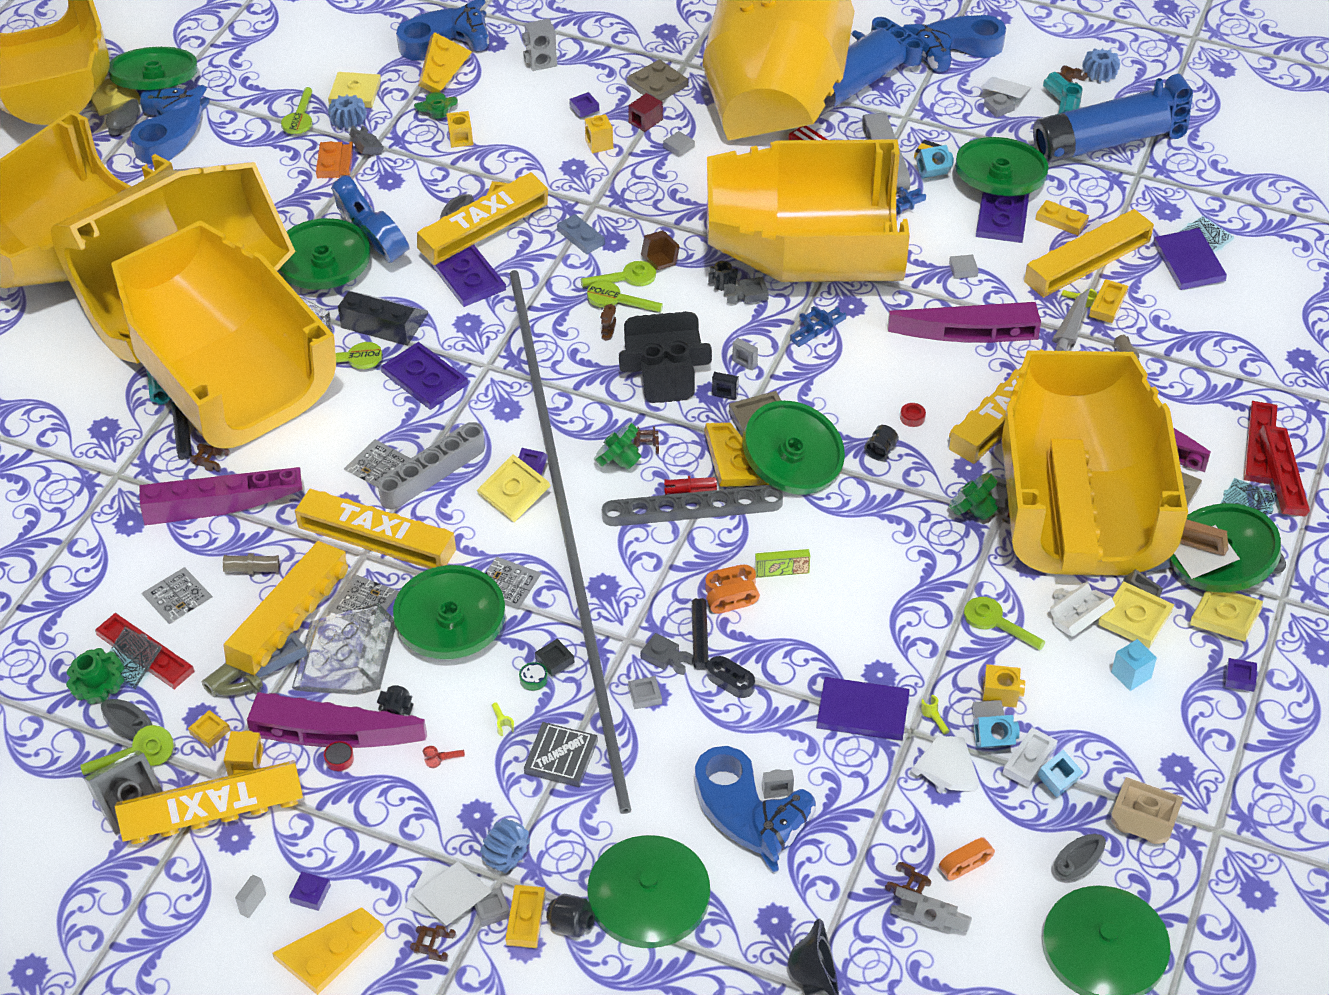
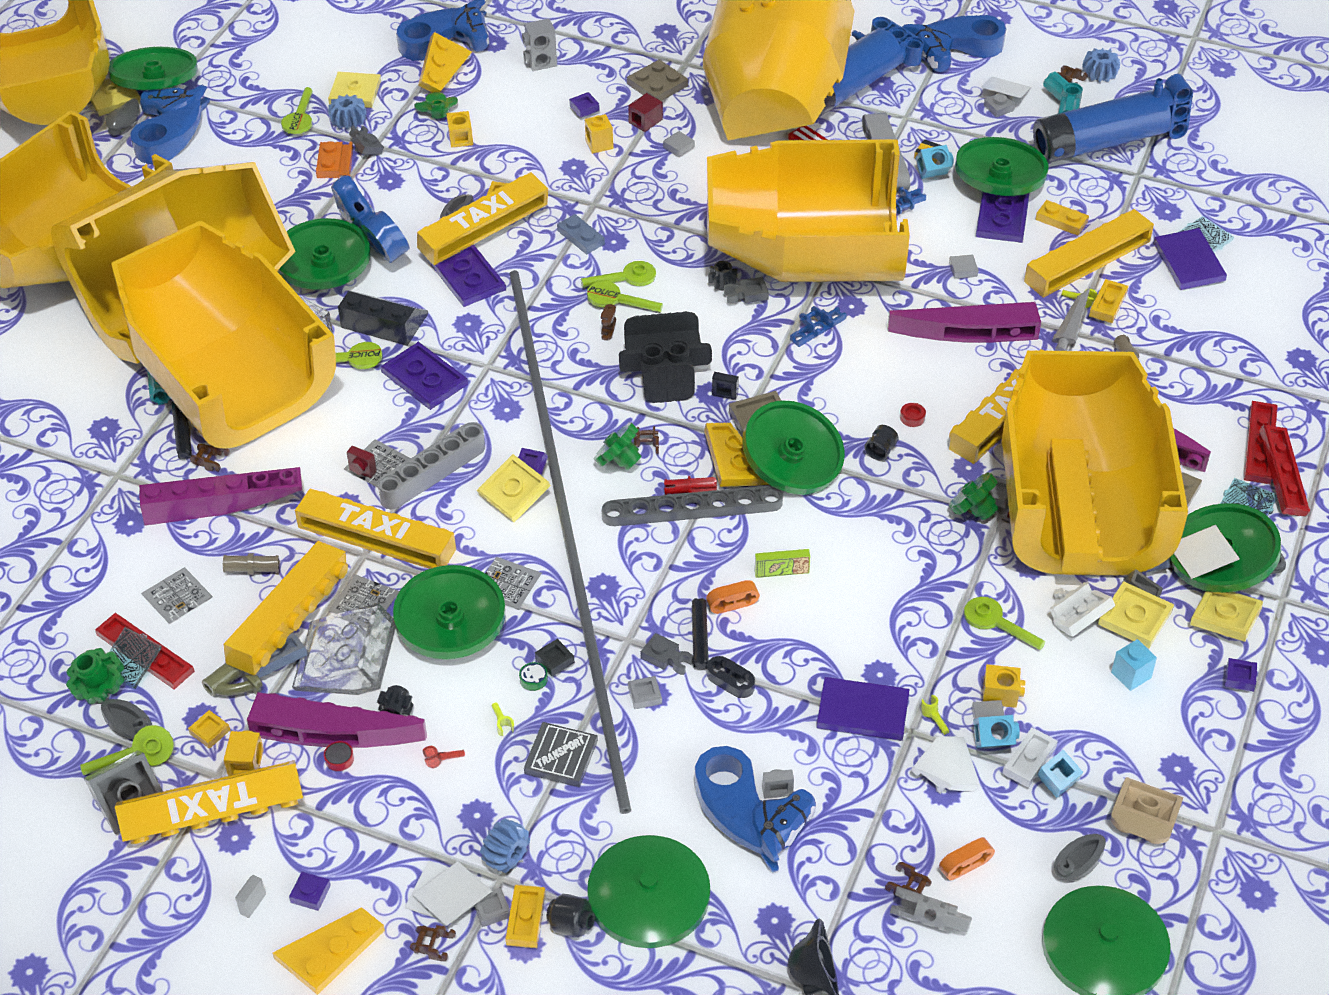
(361, 461): none -> dark red plate
(660, 250): reddish brown panel -> none
(729, 576): orange beam -> none
(745, 354): light grey tile -> none
(1205, 537): medium nougat tile -> none

